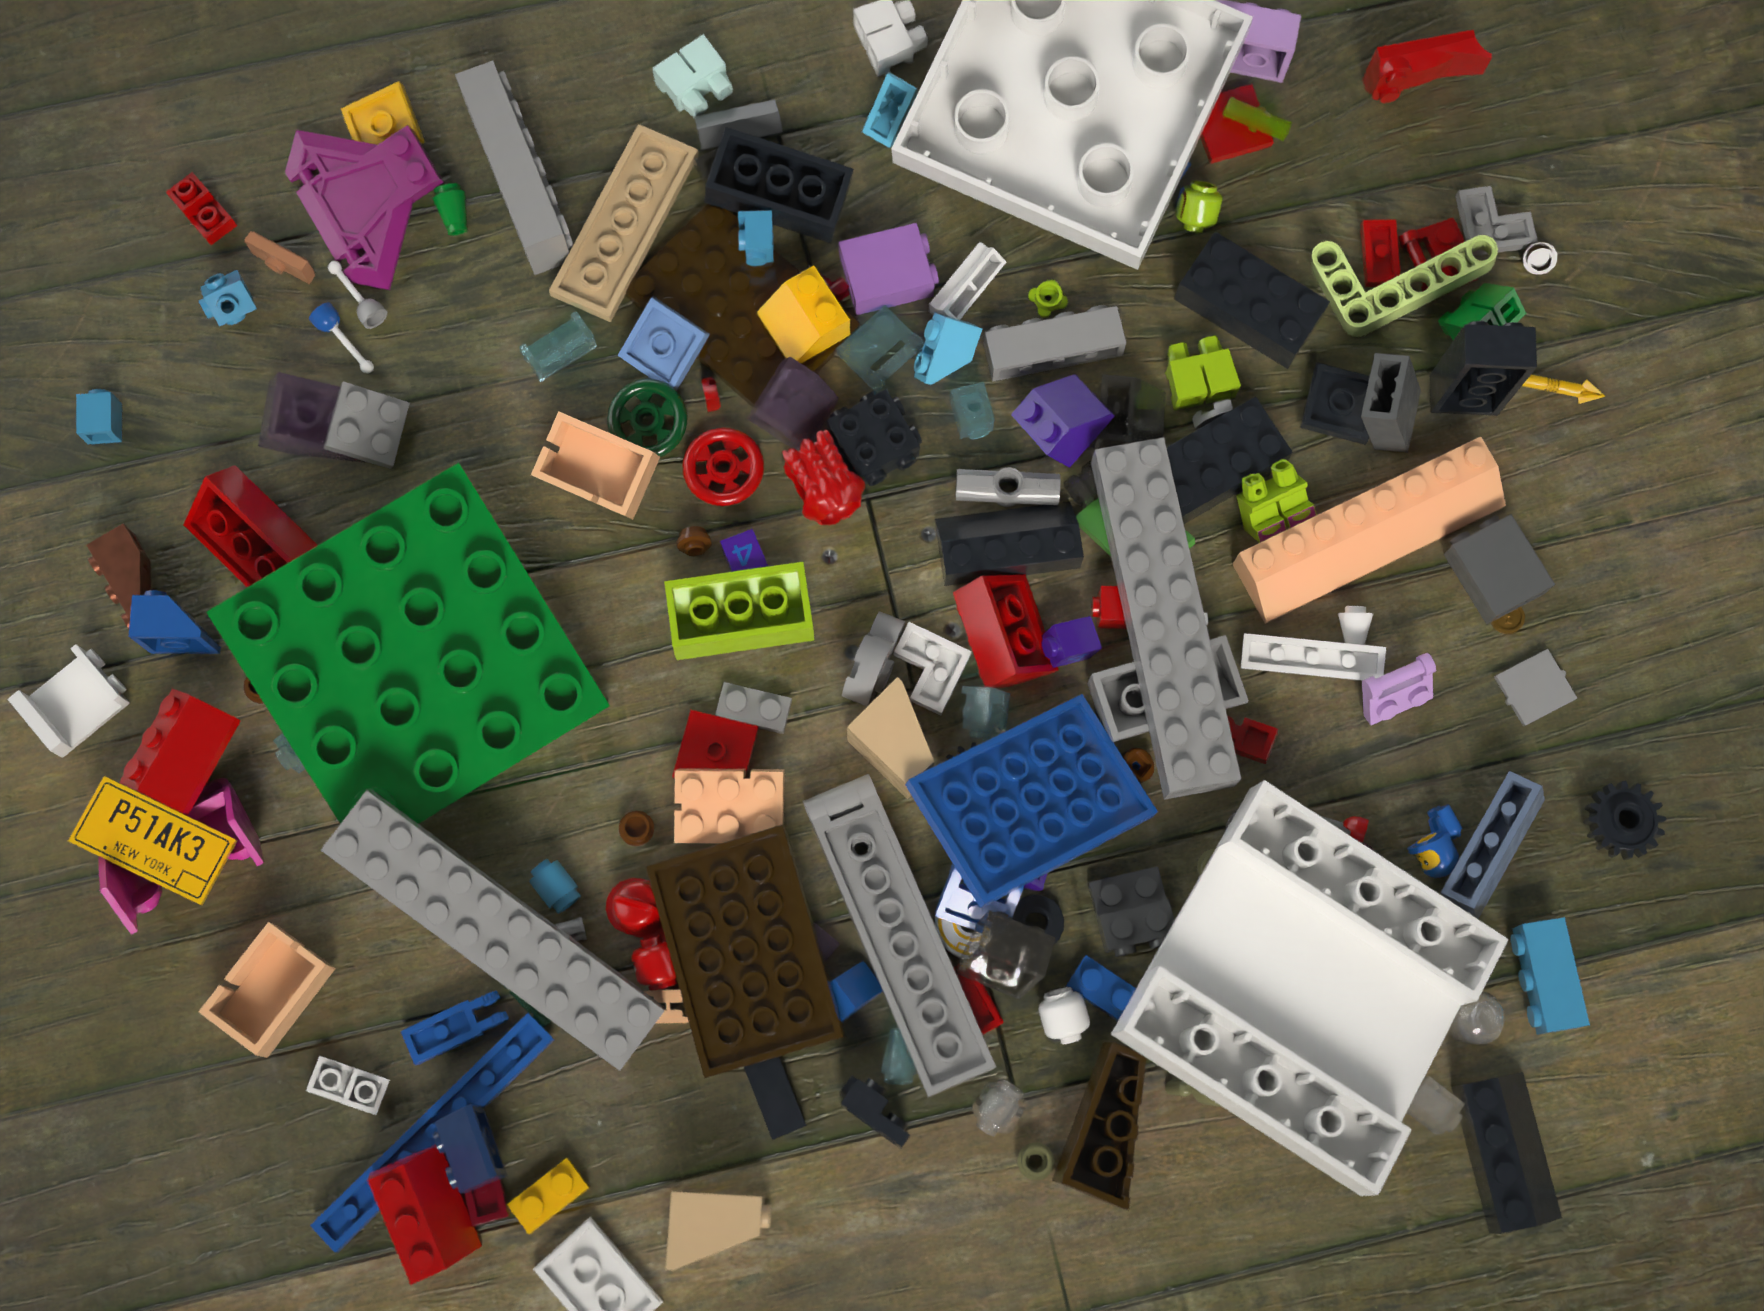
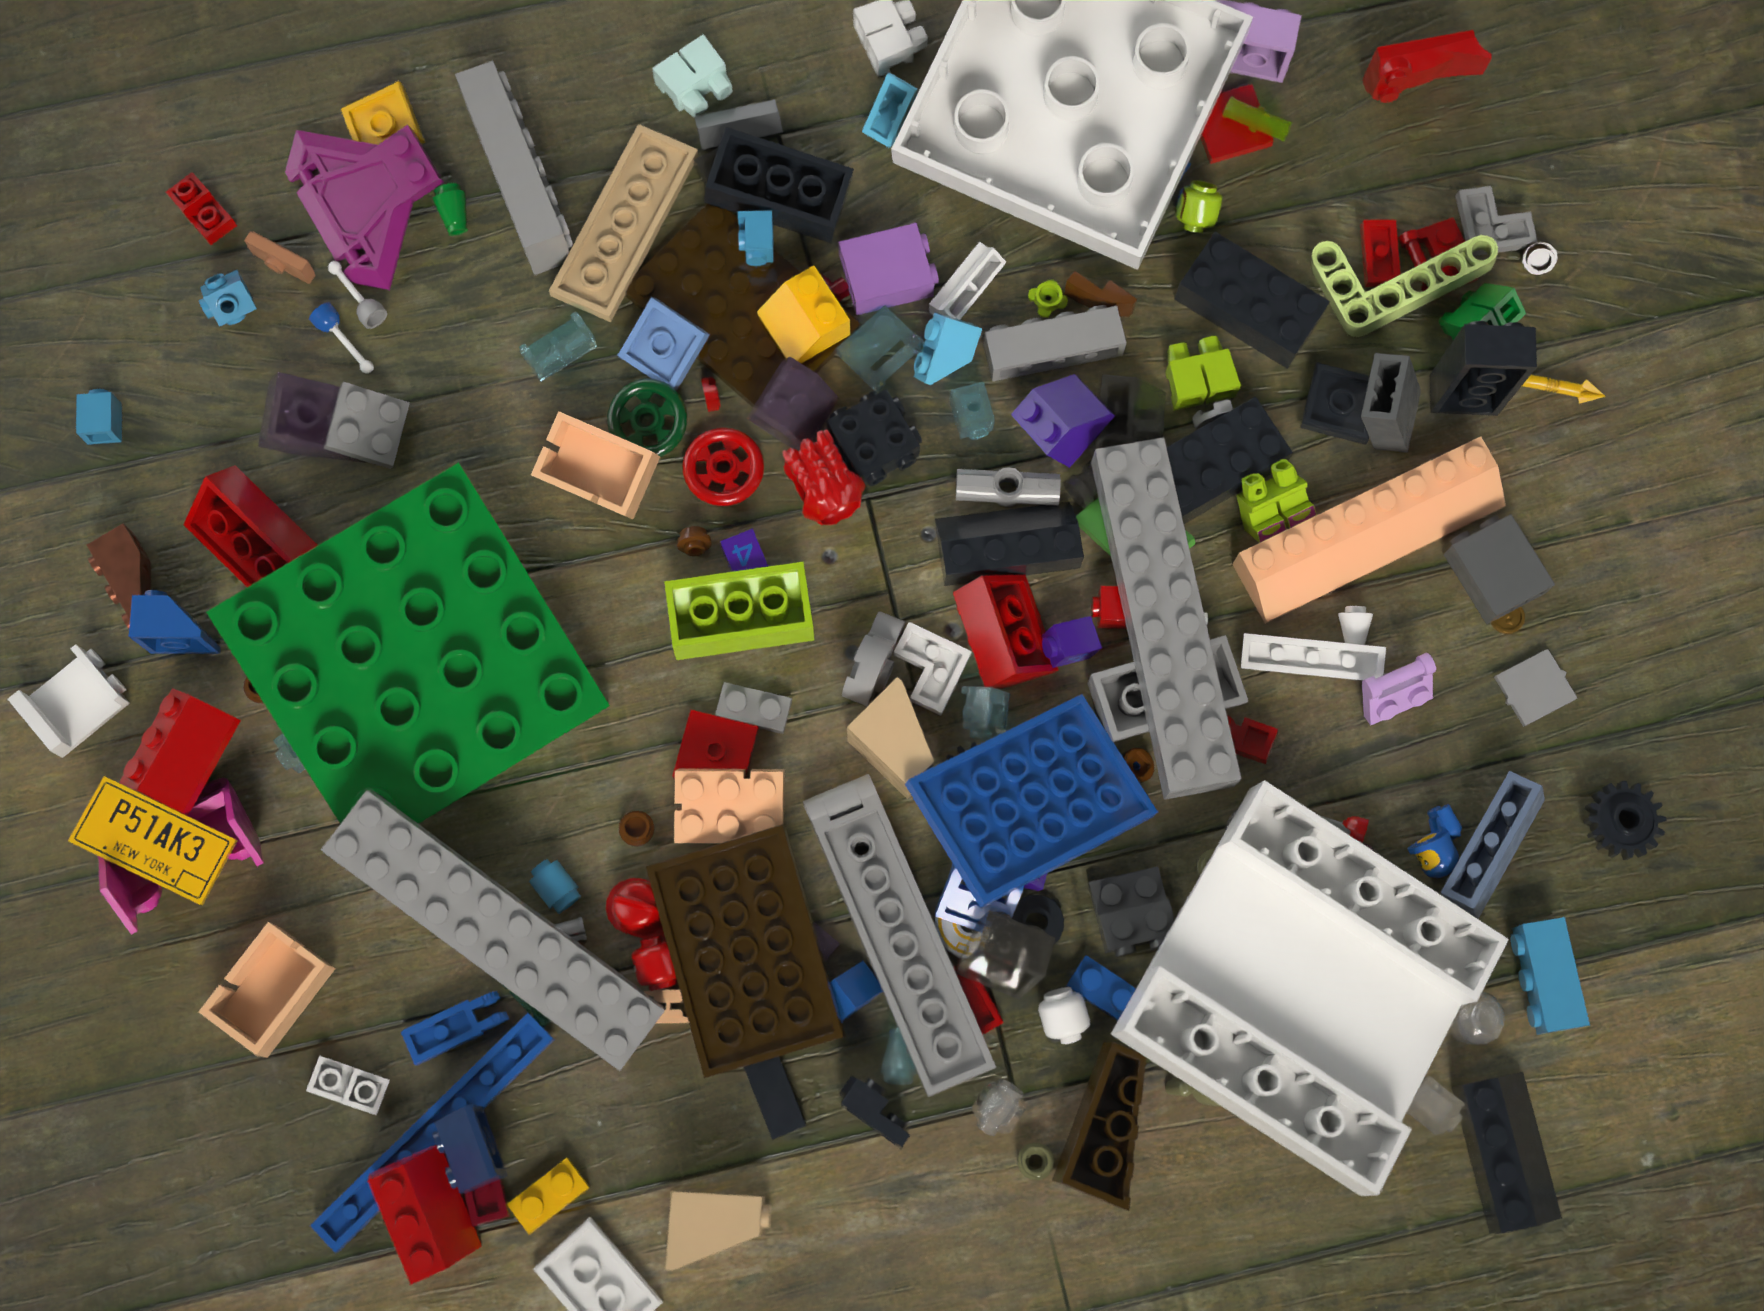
(1090, 295): none -> reddish brown slope

